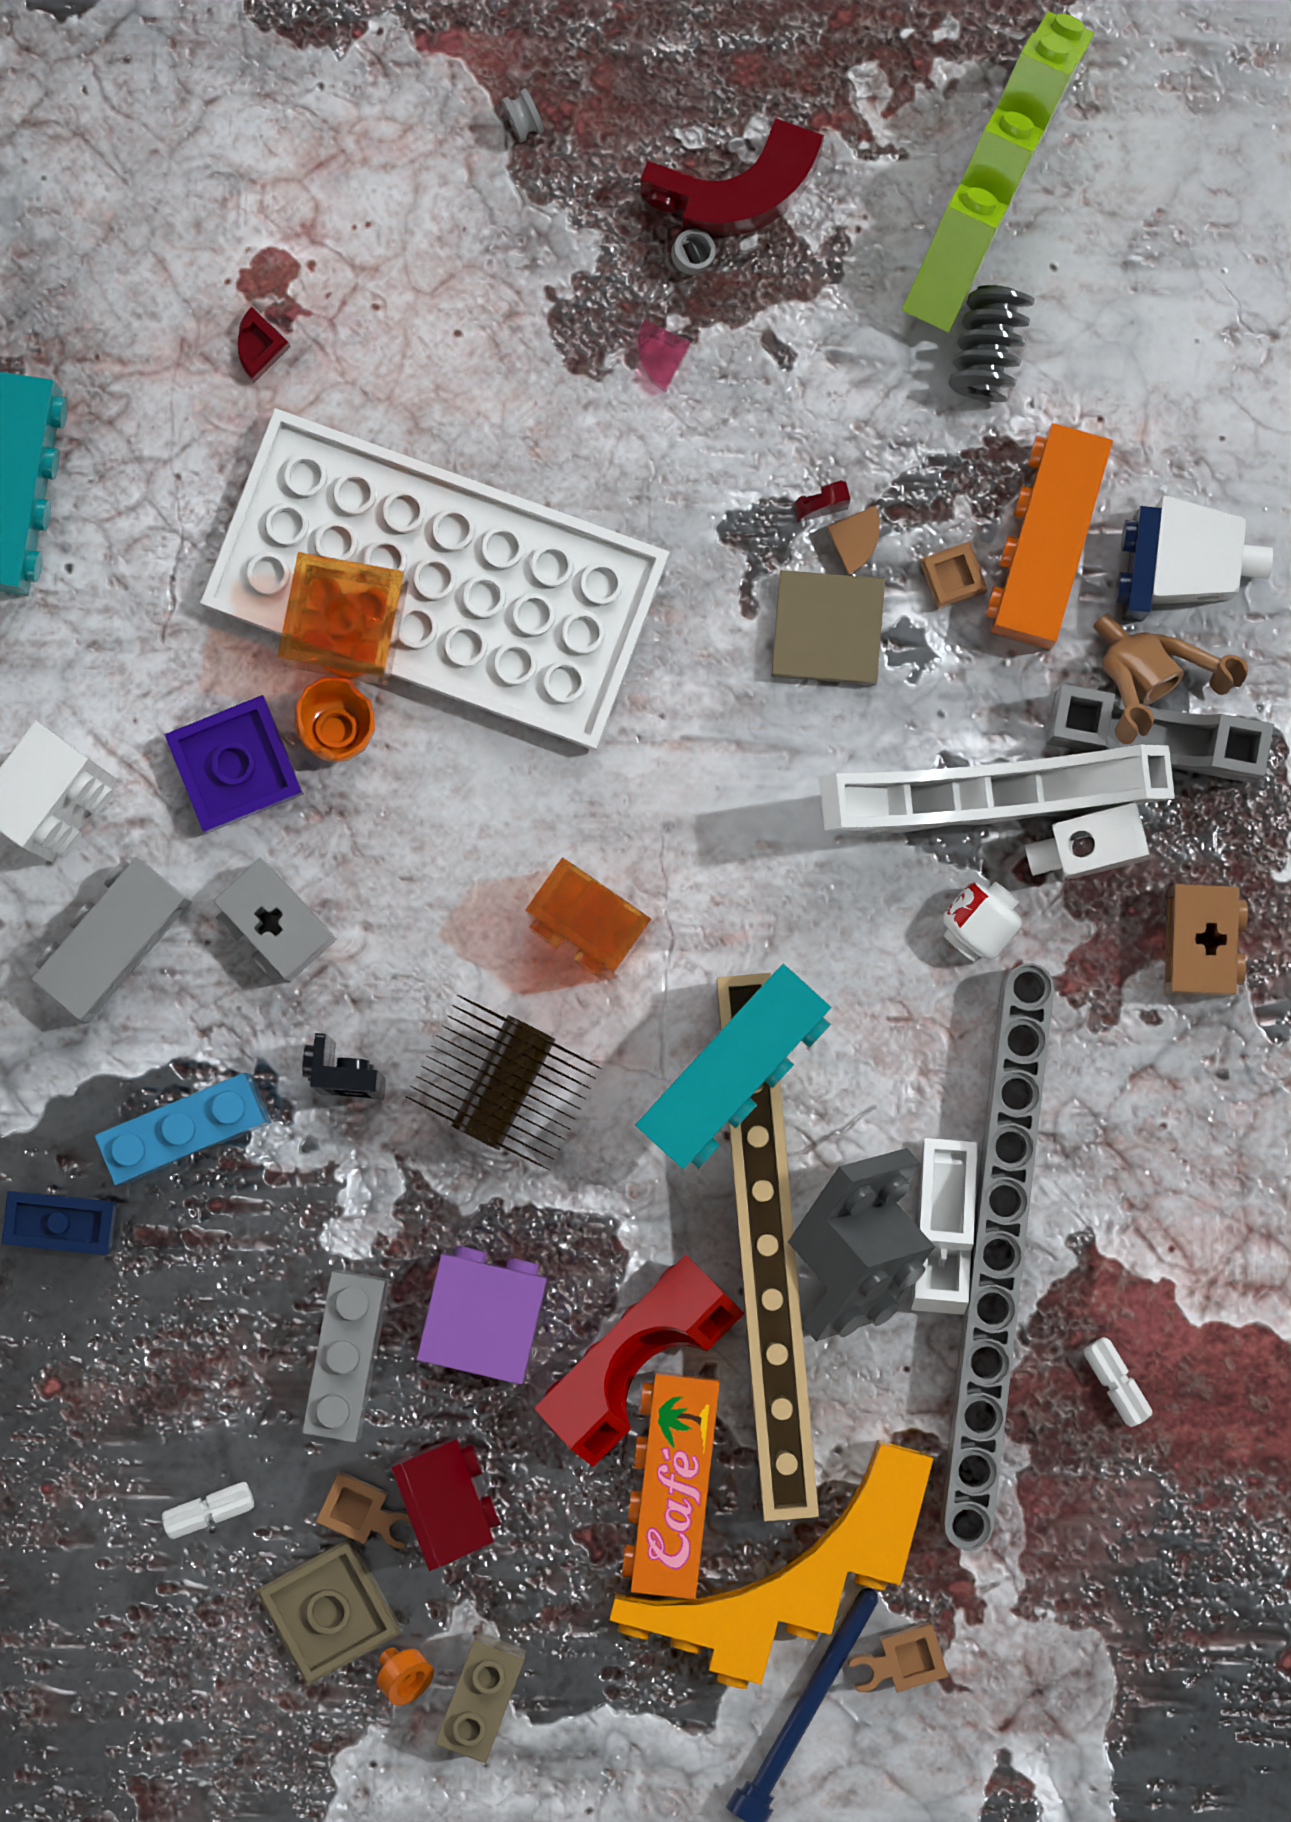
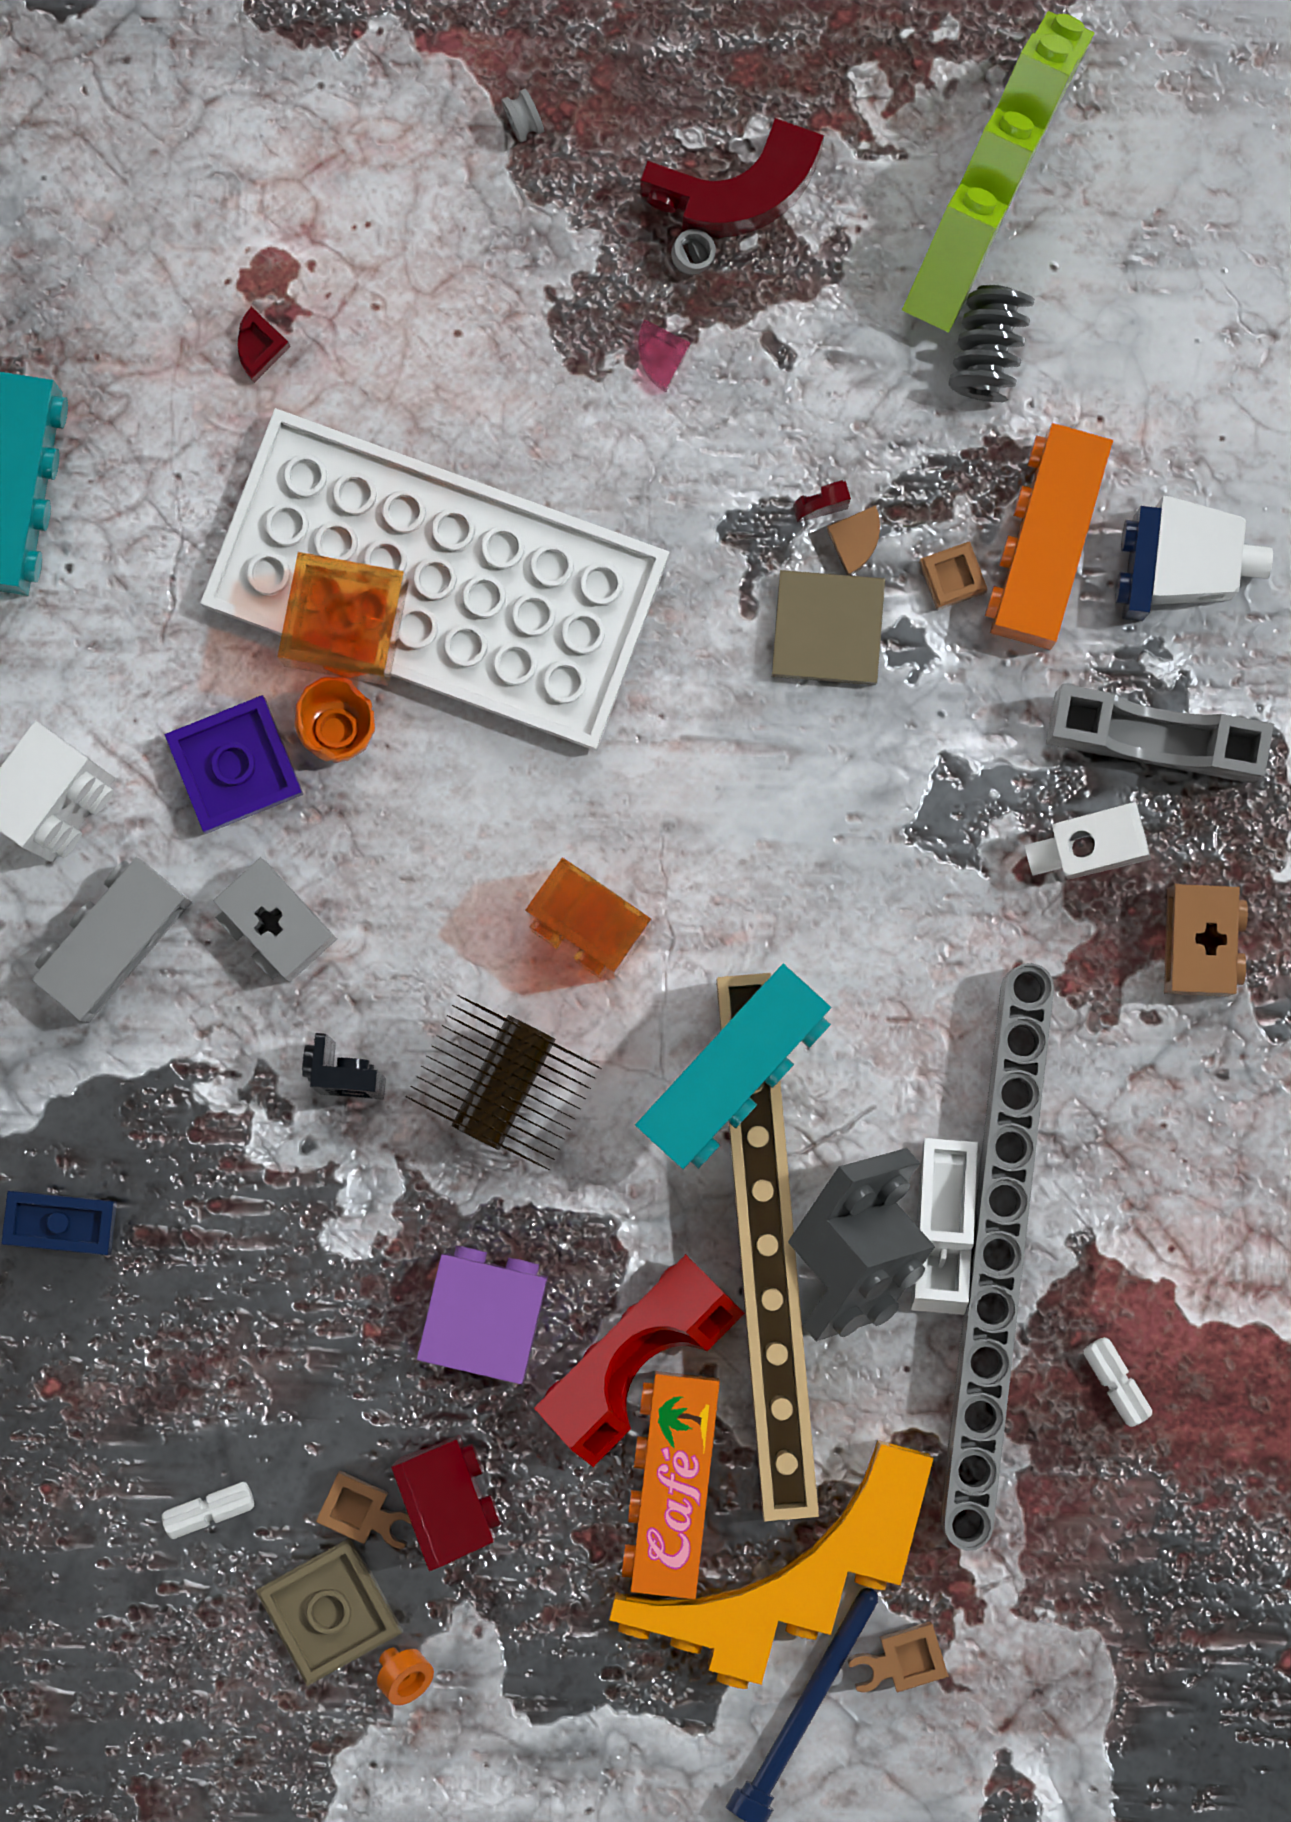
(183, 1128): dark azure arch -> none
(346, 1356): light grey brick -> none
(481, 1697): dark tan brick -> none
(982, 920): white head -> none
(996, 791): white arch -> none
(1148, 673): medium nougat piece -> none

